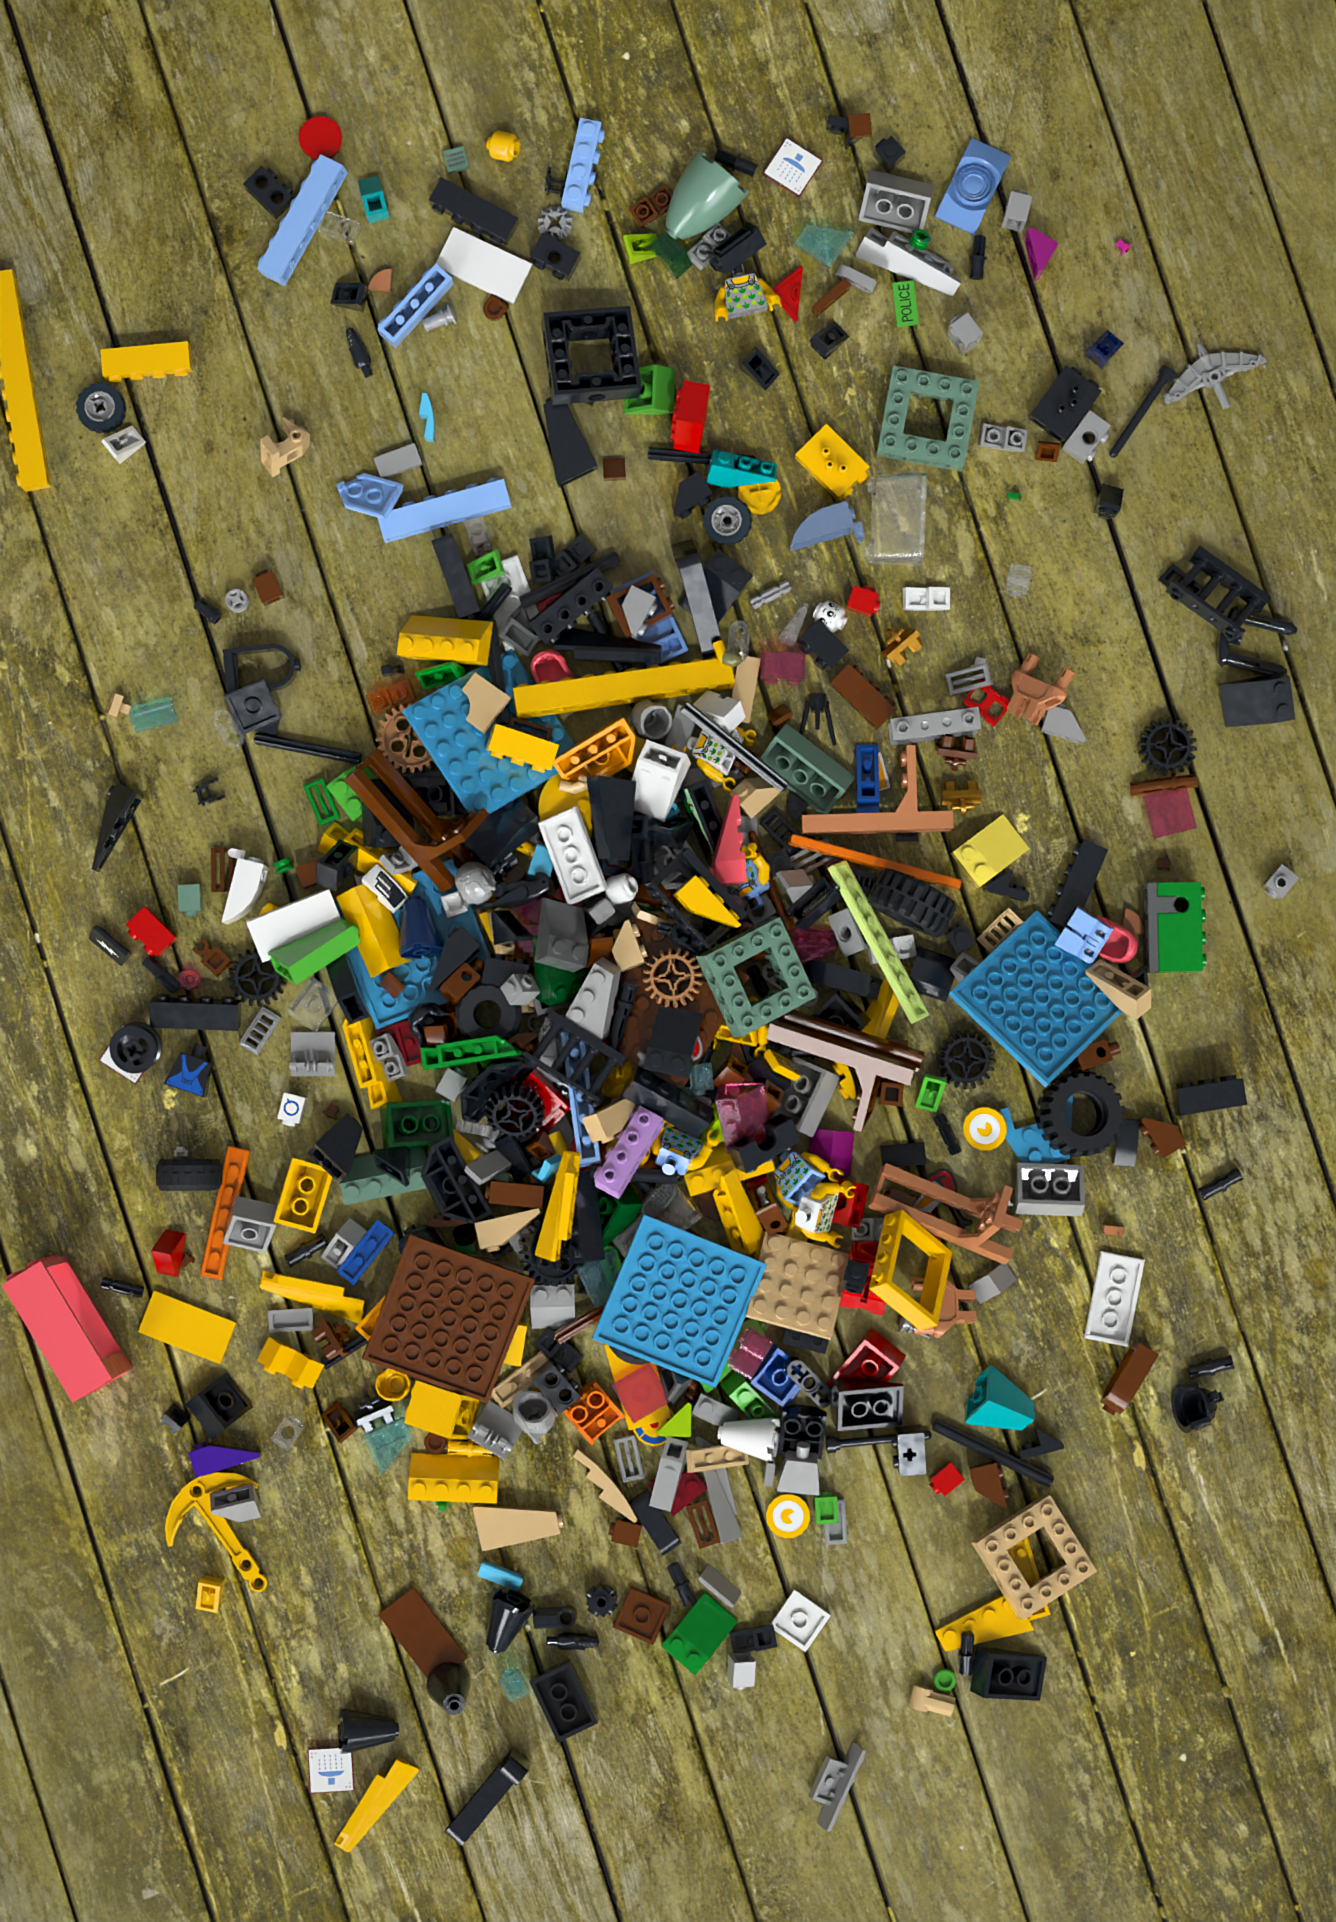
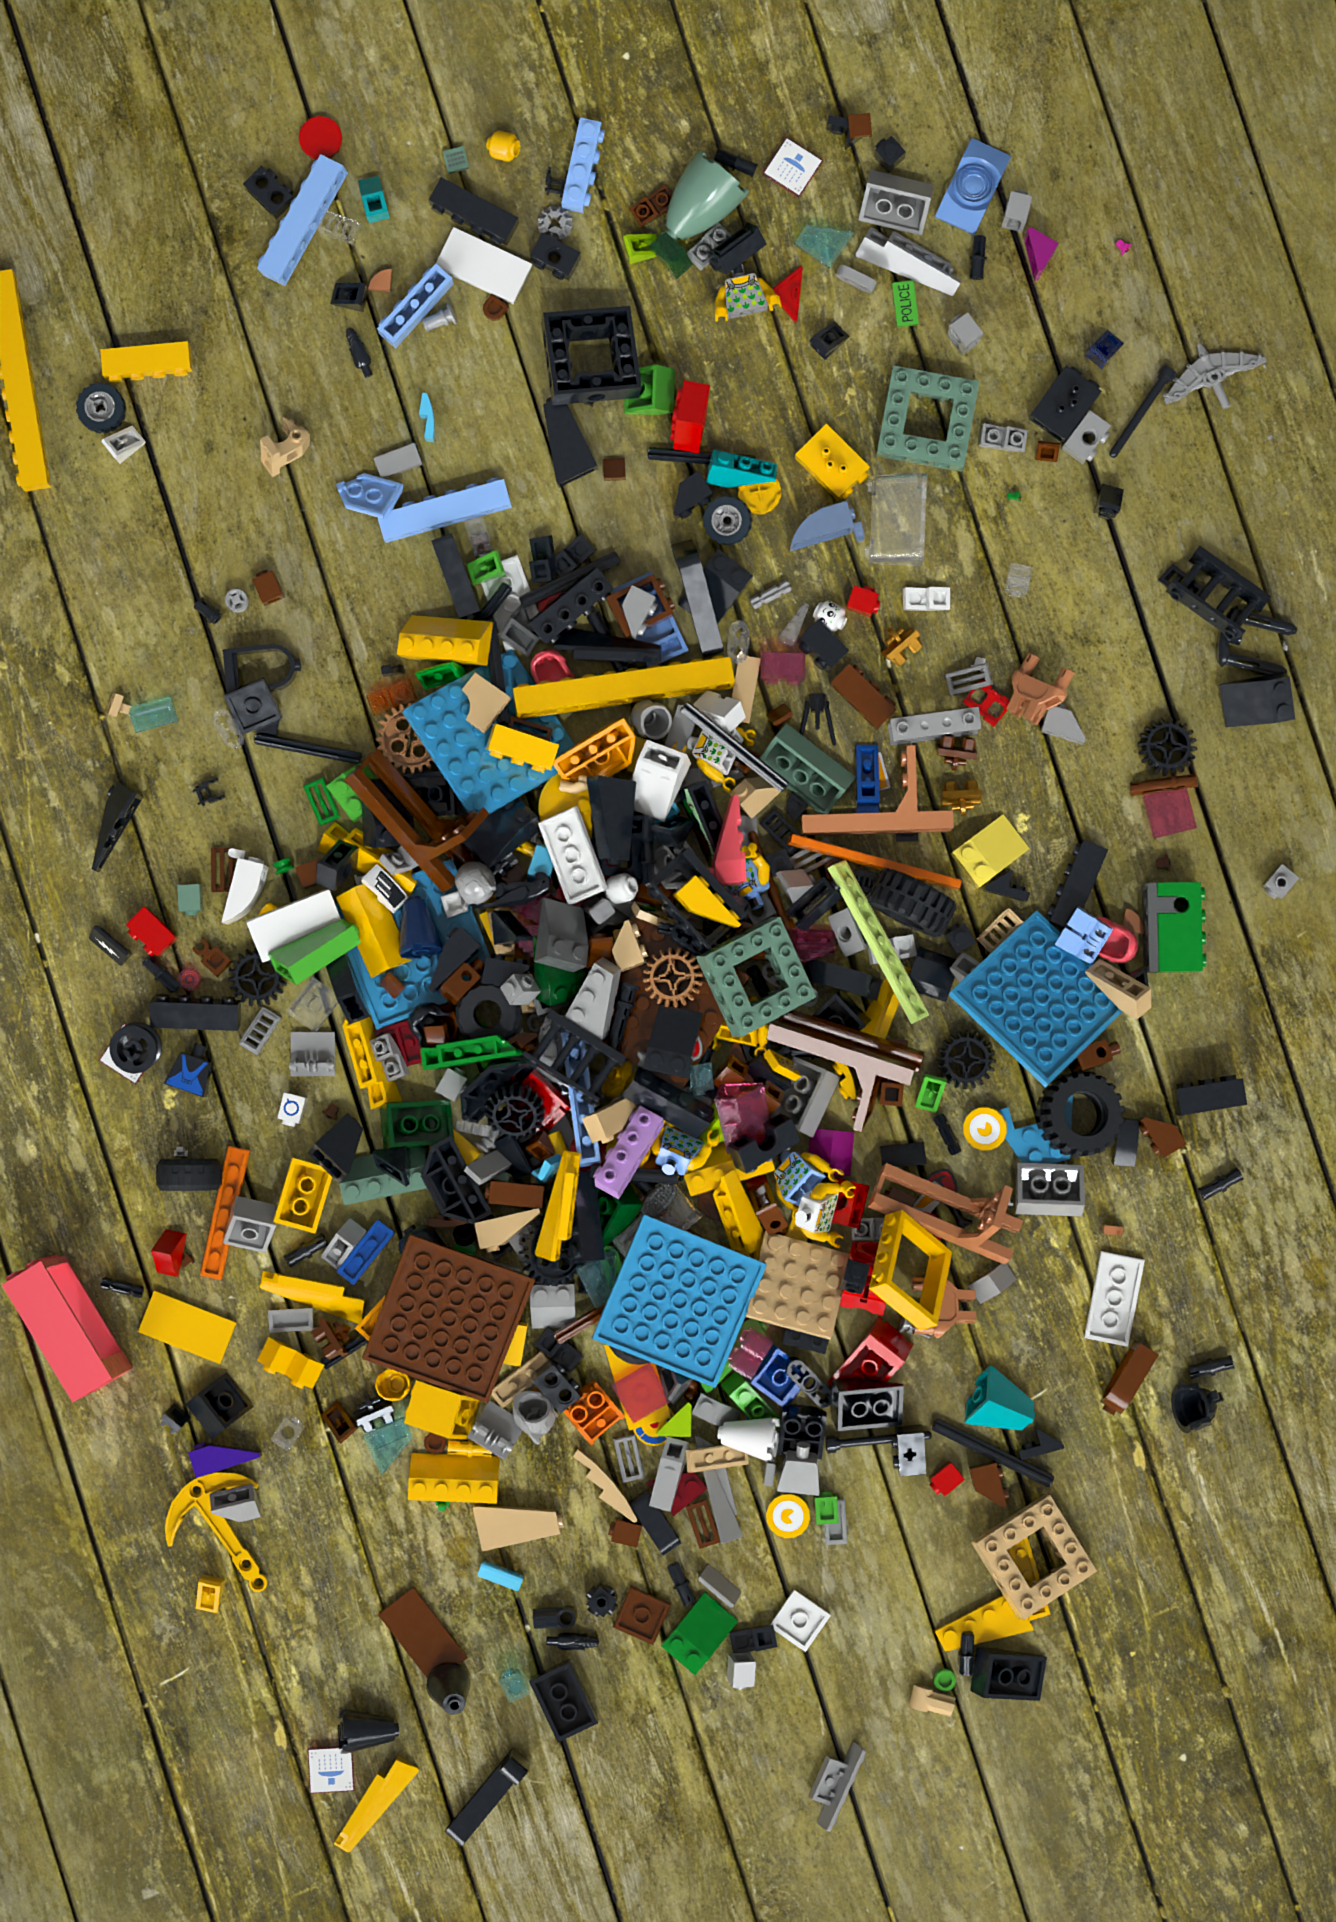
(506, 1618): black cone -> none
(726, 657): arm -> none
(759, 368): black slope -> none
(831, 297): reddish brown tile -> none
(888, 1343): none -> red container
(919, 239): green bush -> none

